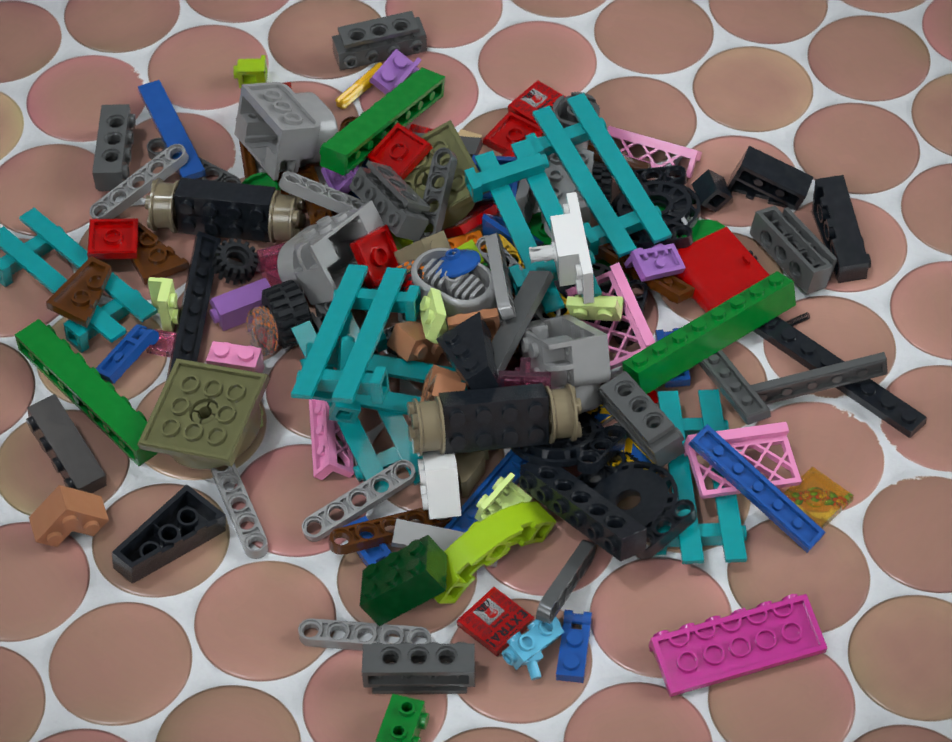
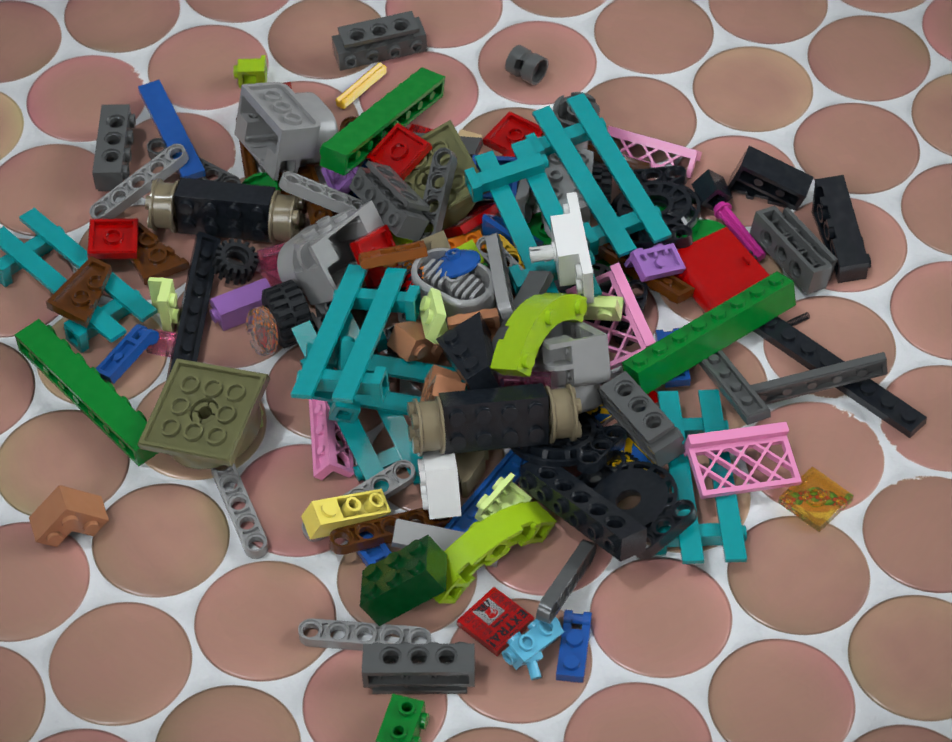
(65, 445): black wedge -> none
(168, 534): black wedge -> none
(236, 356): bright pink brick -> none
(341, 511): none -> light yellow slope
(392, 255): none -> dark orange hinge
(394, 71): medium lavender bracket -> none
(526, 64): none -> dark grey wheel
(529, 328): none -> lime brick
(532, 99): red tile -> none
(723, 211): none -> dark pink axle
(737, 644): dark pink bracket -> none
(757, 488): blue tile -> none

